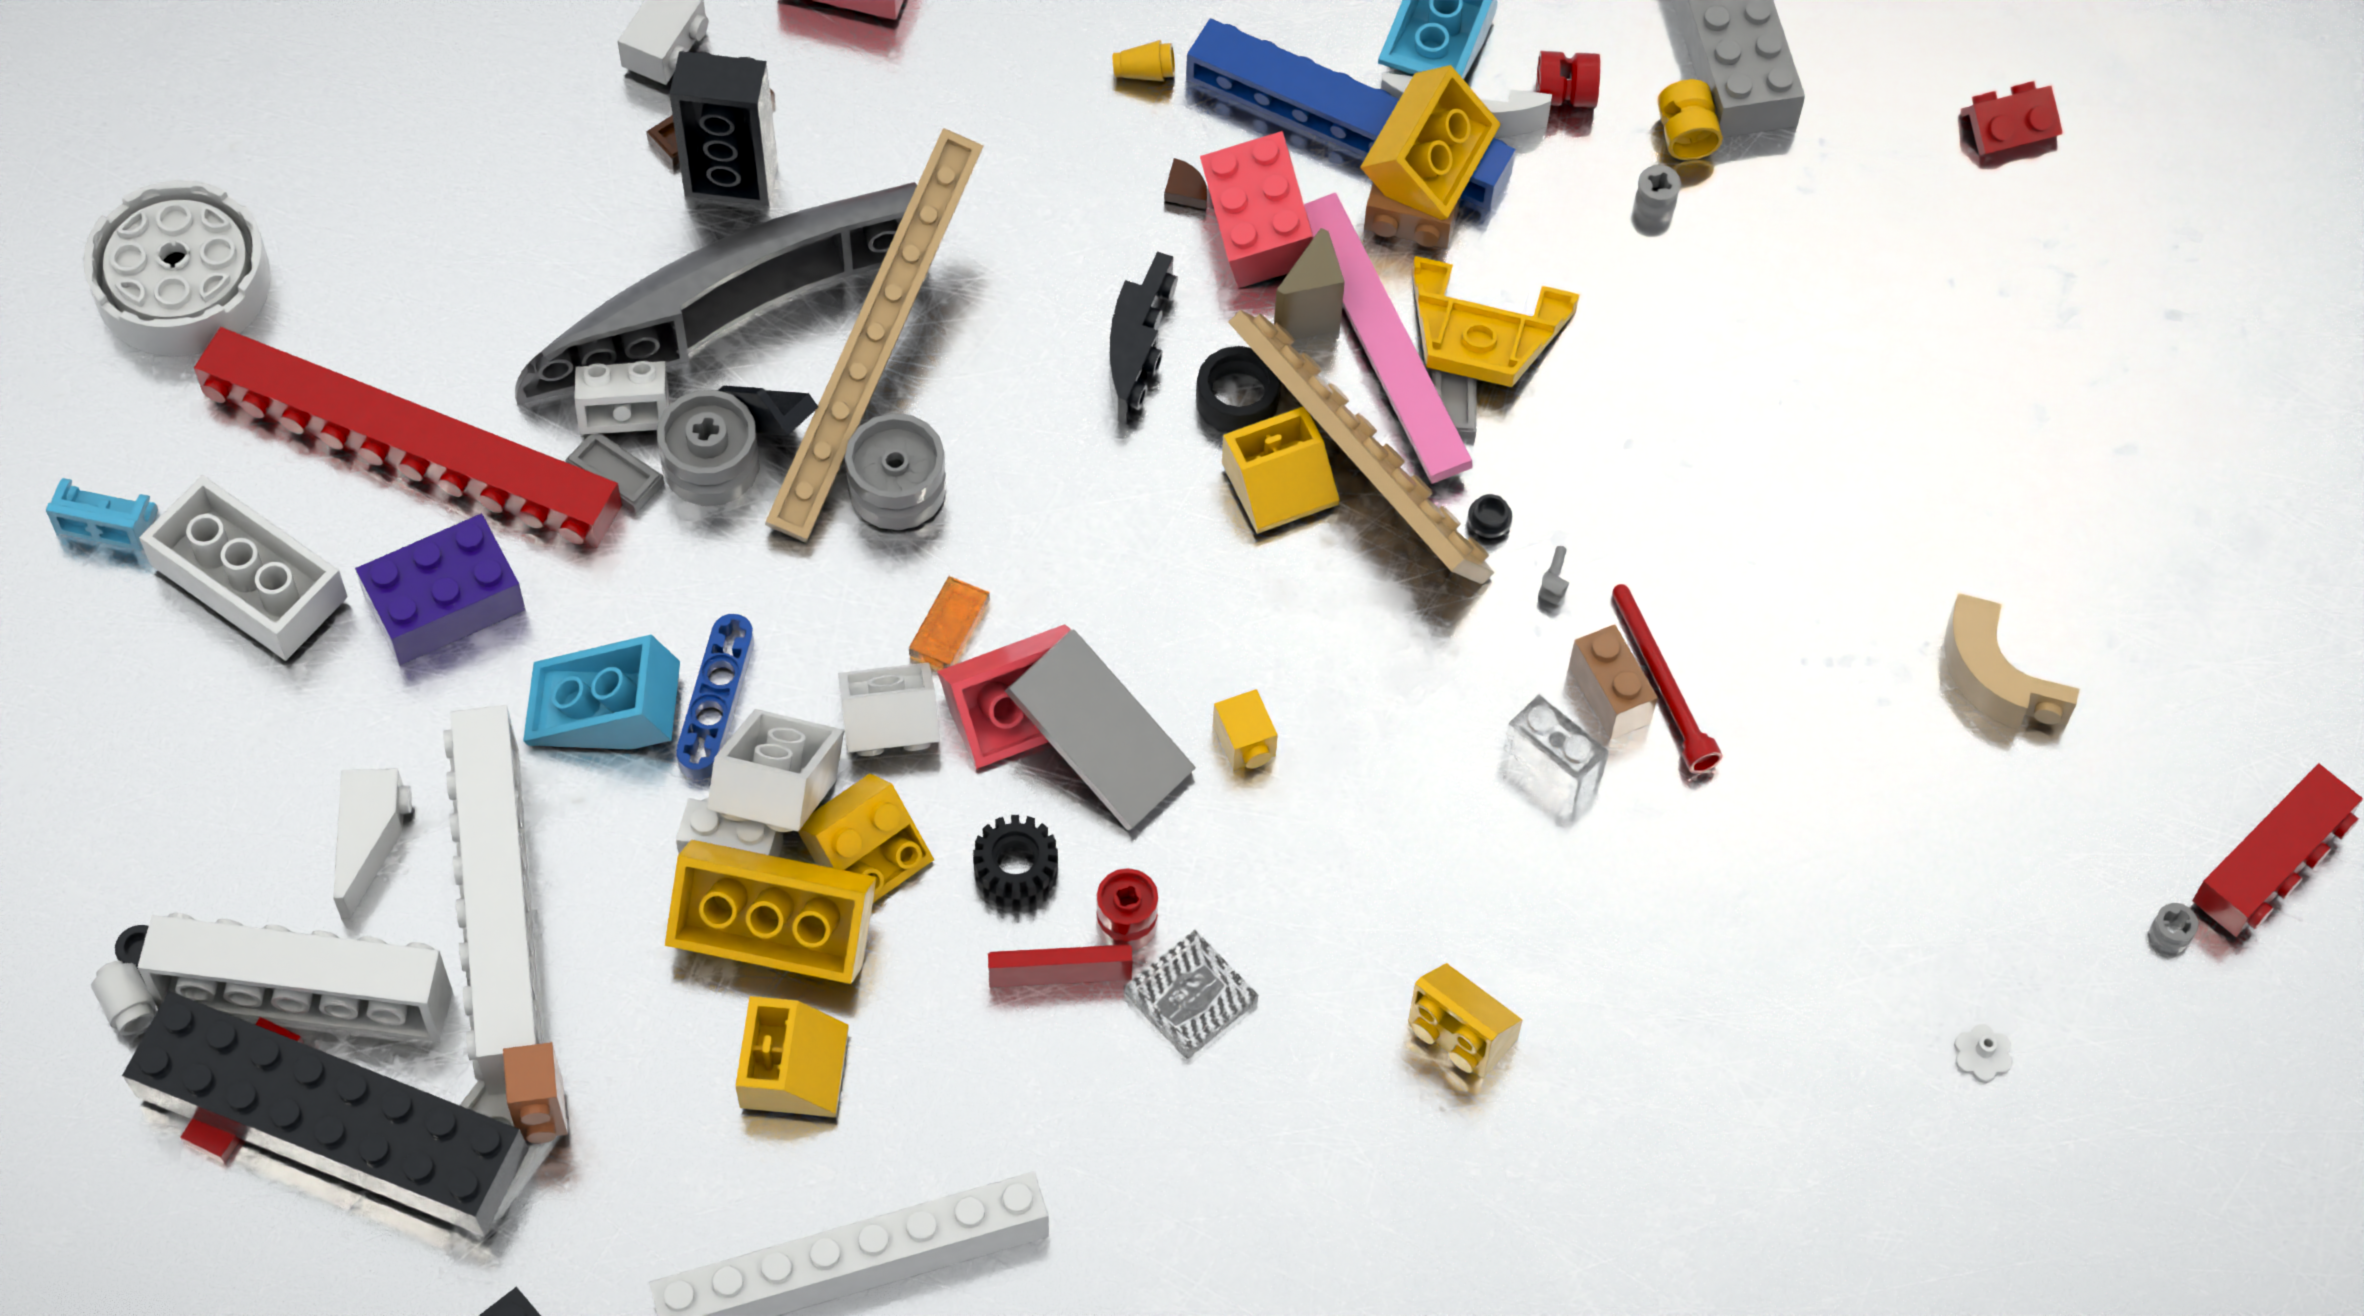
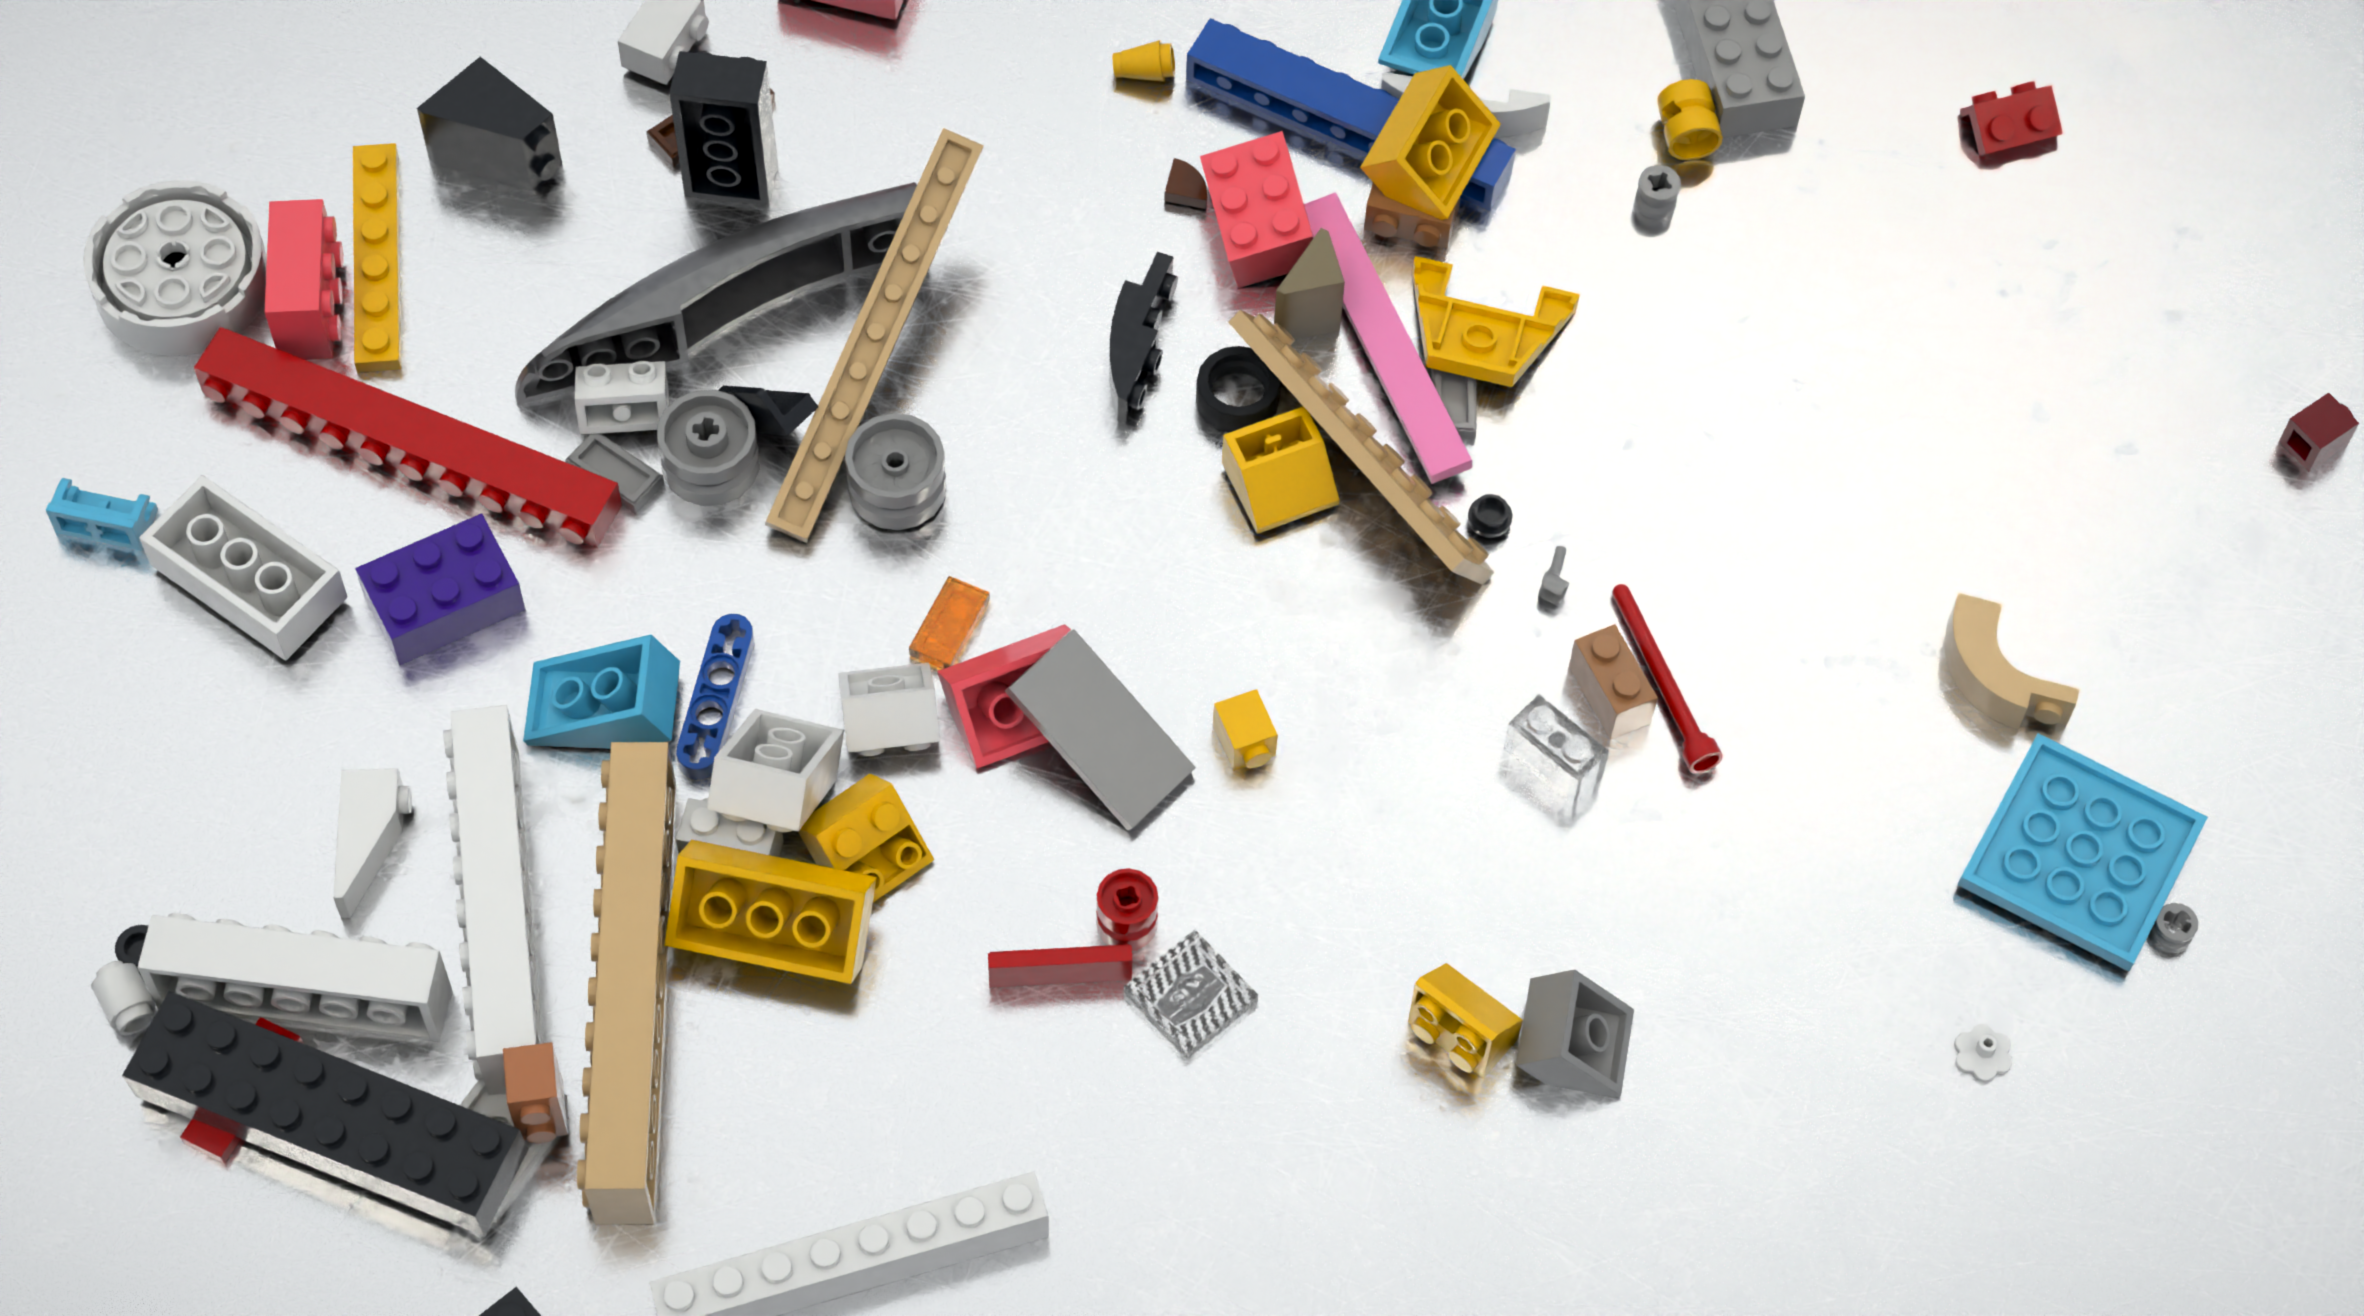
(303, 278): none -> coral brick
(376, 258): none -> yellow plate
(490, 129): none -> black slope
(628, 985): none -> tan brick
(790, 1058): yellow slope -> none
(1019, 885): black tyre -> none
(1575, 1034): none -> light grey slope
(1582, 74): red wheel -> none
(2083, 851): none -> medium azure plate
(2277, 850): red brick -> none
(2319, 431): none -> dark red brick

